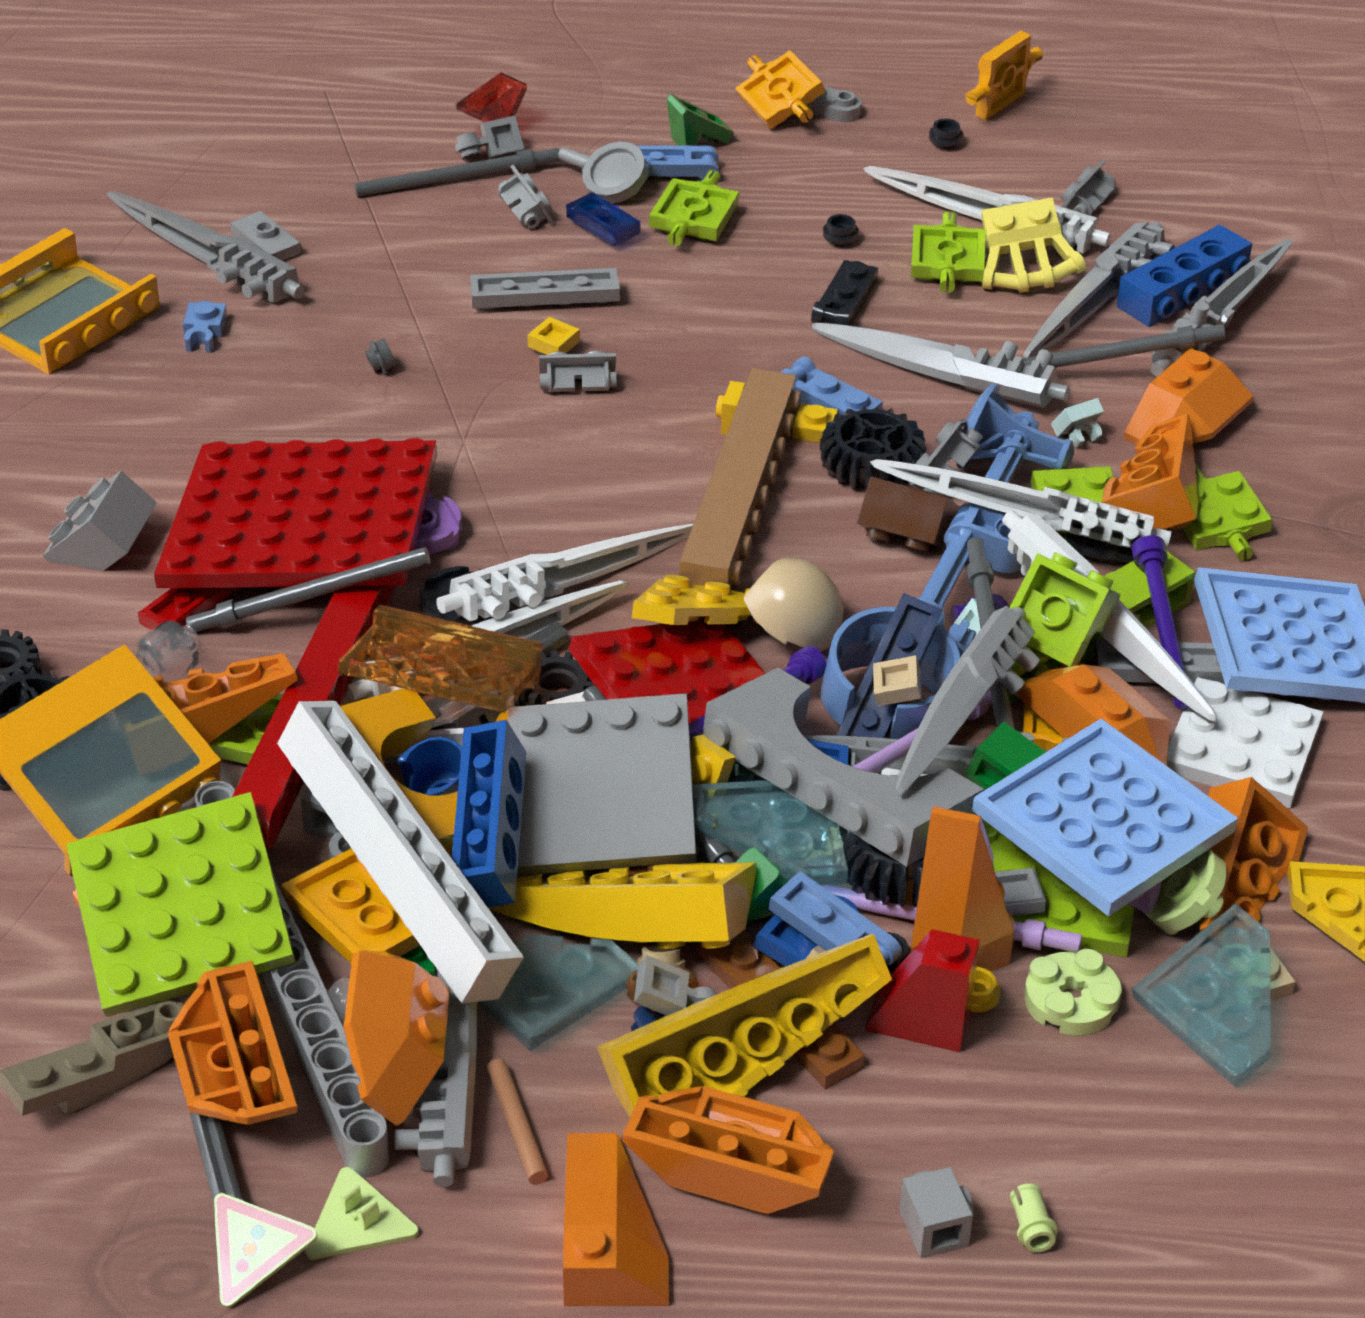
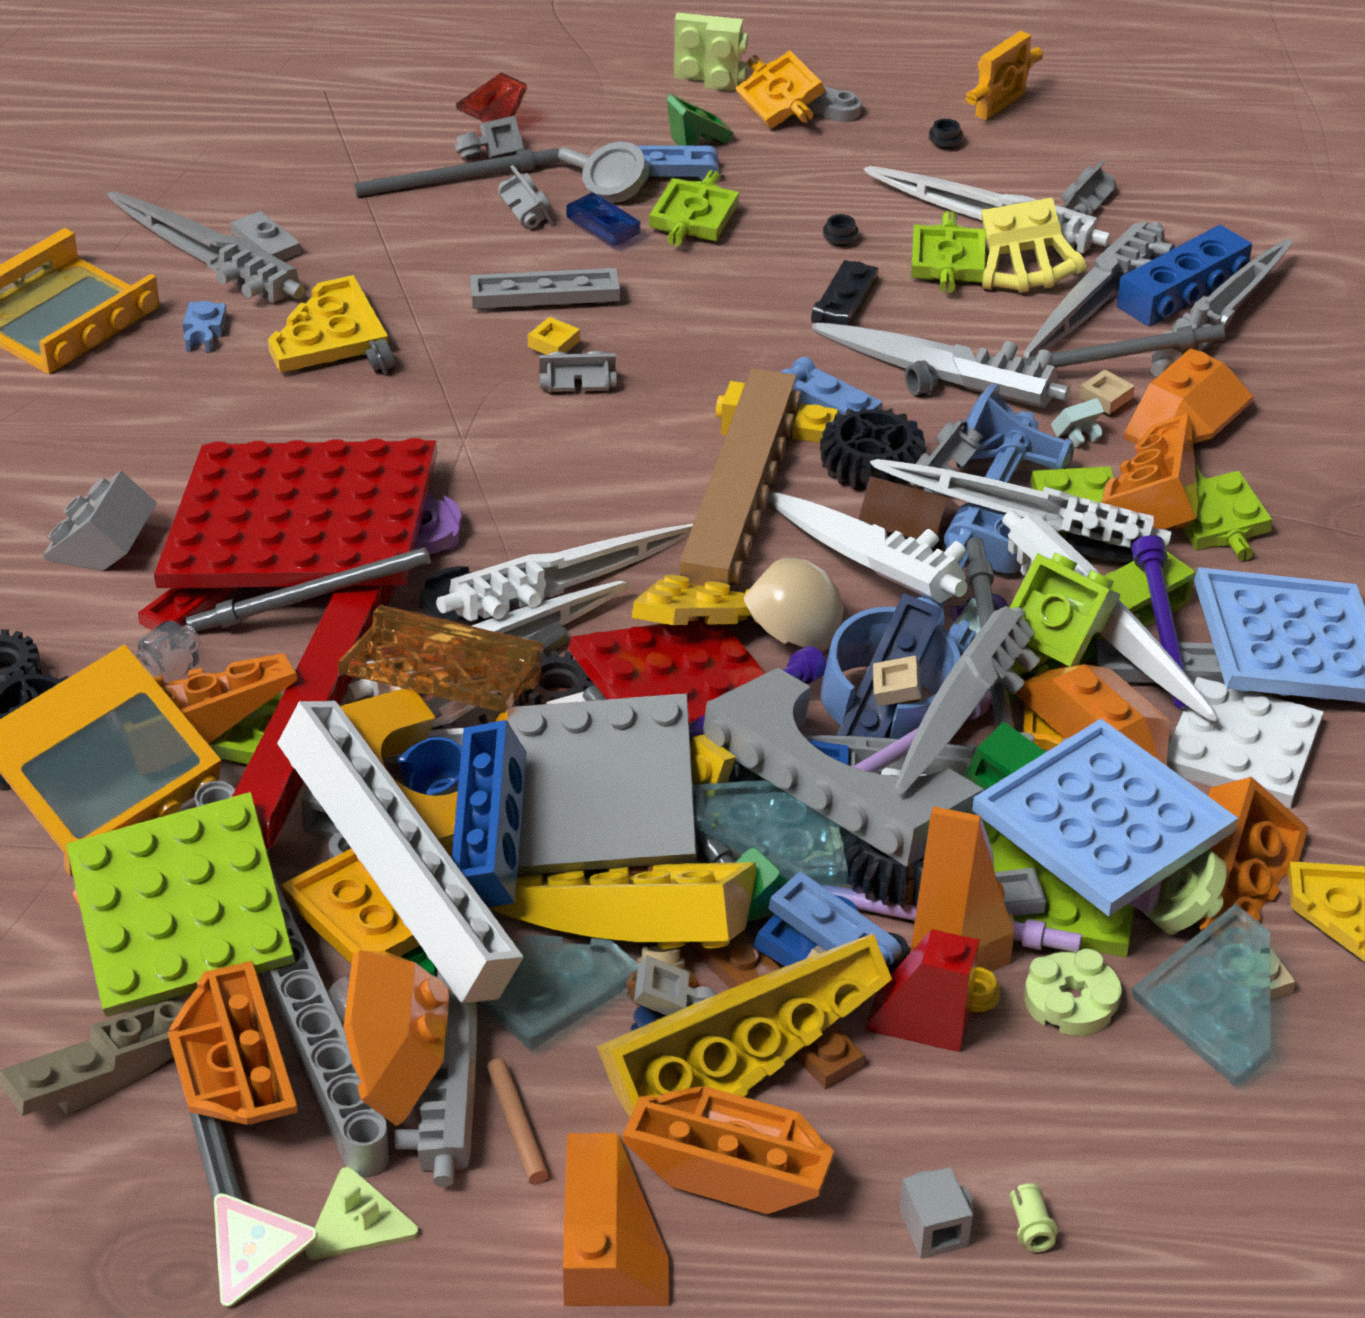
(327, 328): none -> yellow plate
(710, 50): none -> yellowish green plate
(894, 558): none -> white piece
(921, 378): none -> dark grey plate
(1109, 390): none -> tan plate

